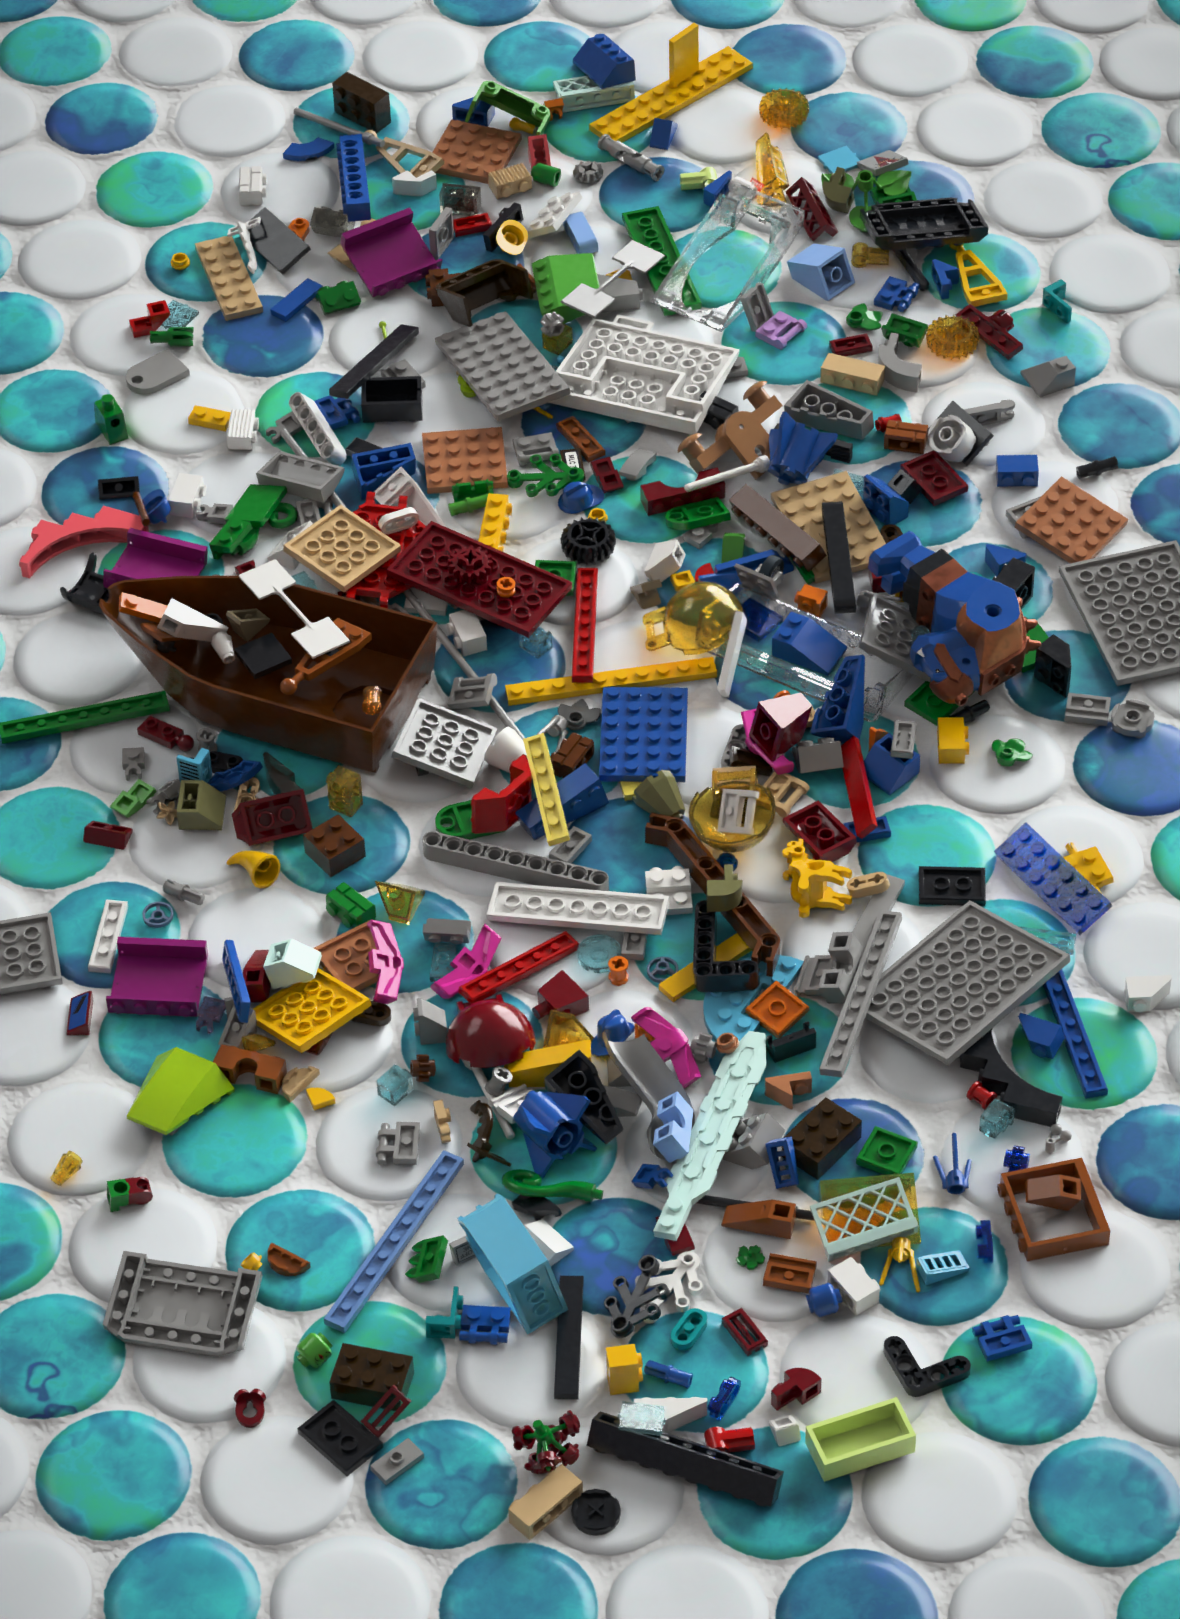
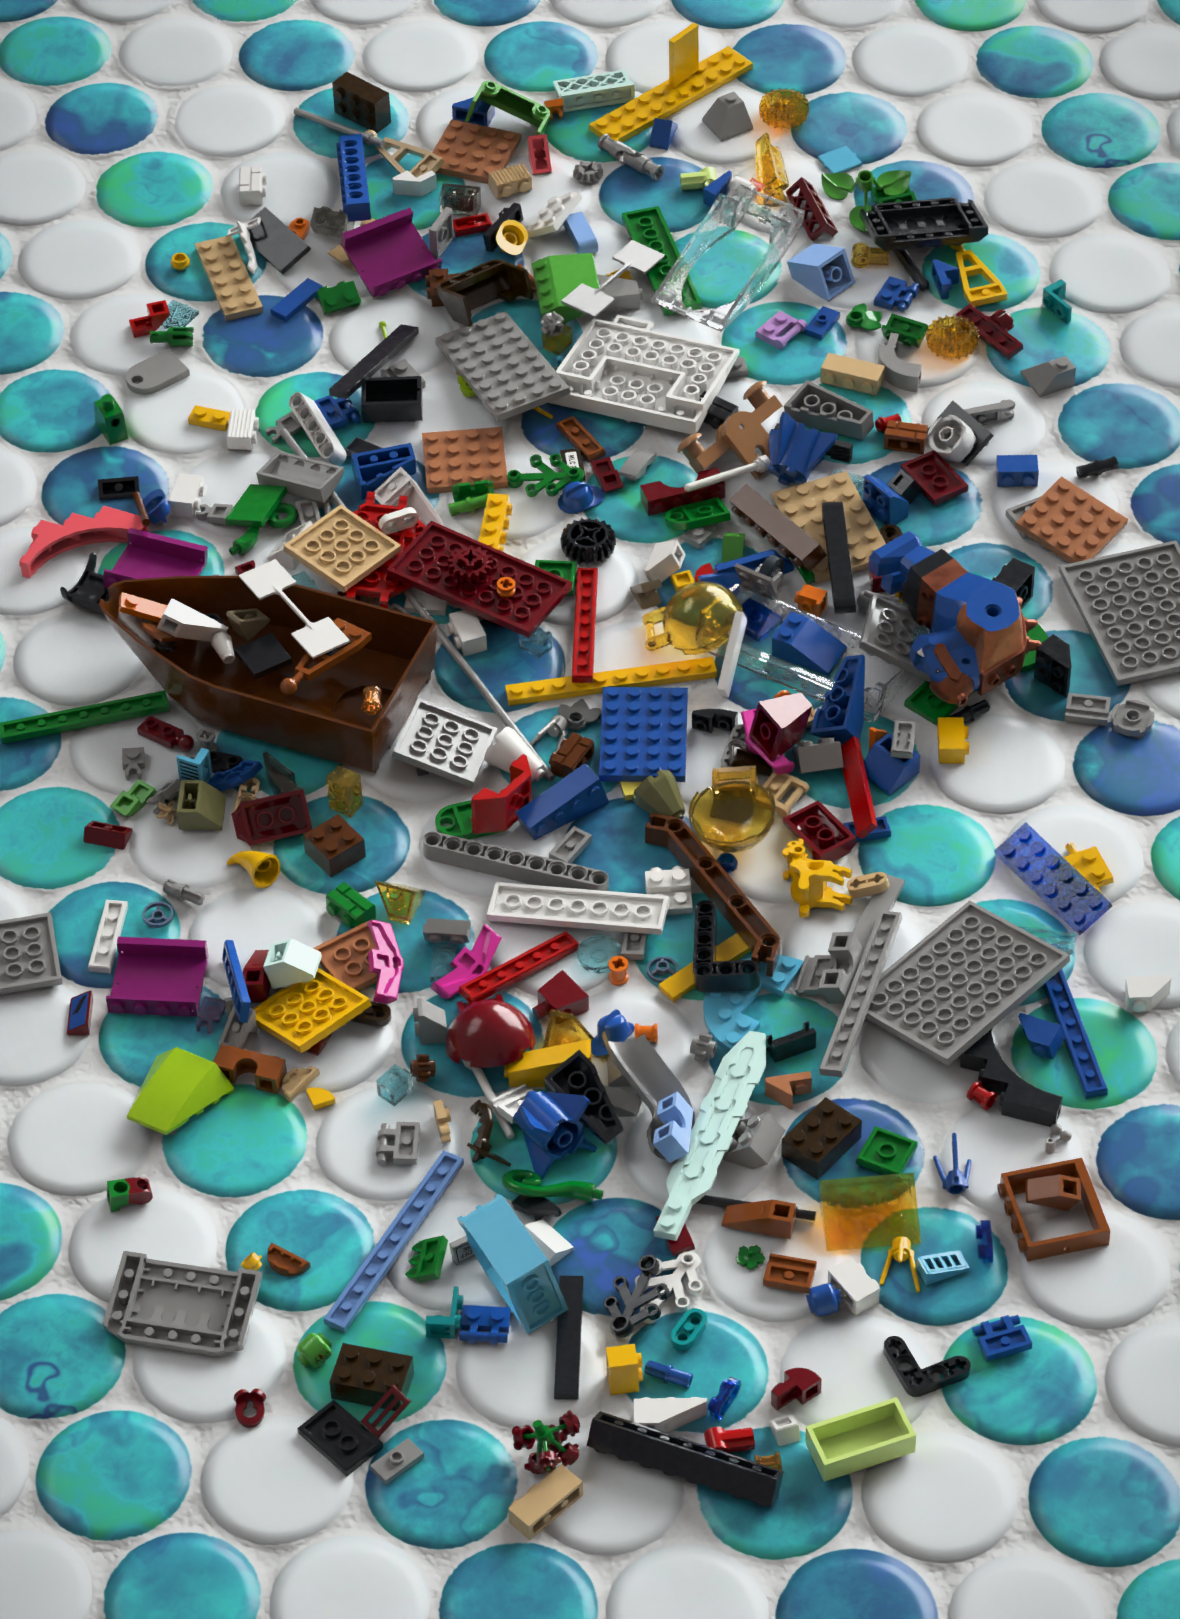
(66, 1167): clear yellow cone -> none
(229, 537): green bracket -> none
(257, 1042): clear yellow slope -> none
(315, 148): blue tile -> none
(471, 691): light grey plate -> none
(500, 1078): light grey bush -> none
(519, 125): yellow arm -> none
(538, 444): light grey plate -> none
(546, 174): green brick -> none
(546, 789): light yellow plate -> none
(595, 1512): black tile -> none
(598, 513): yellow plate -> none
(605, 62): blue slope -> none
(641, 1418): clear light blue piece -> none
(650, 1175): blue plate -> none
(669, 1044): dark pink plate -> none
(709, 719): none -> black slope
(724, 894): olive brick -> none
(727, 1043): nougat plate -> none
(728, 117): none -> light grey slope
(732, 810): white plate -> none
(756, 306): light grey plate -> none
(762, 1341): dark red tile -> none
(770, 1460): none -> clear orange bush
(775, 1164): blue slope -> none
(777, 1009): orange plate -> none
(822, 323): none -> blue plate
(836, 194): olive brick -> none
(851, 345): dark red tile -> none
(865, 1239): light aqua fence -> none
(883, 162): light grey tile -> none
(951, 885): black tile -> none
(996, 1118): clear light blue brick -> none
(998, 556): blue slope -> none
(1010, 751): green plate -> none
(1016, 1158): clear blue gear -> none

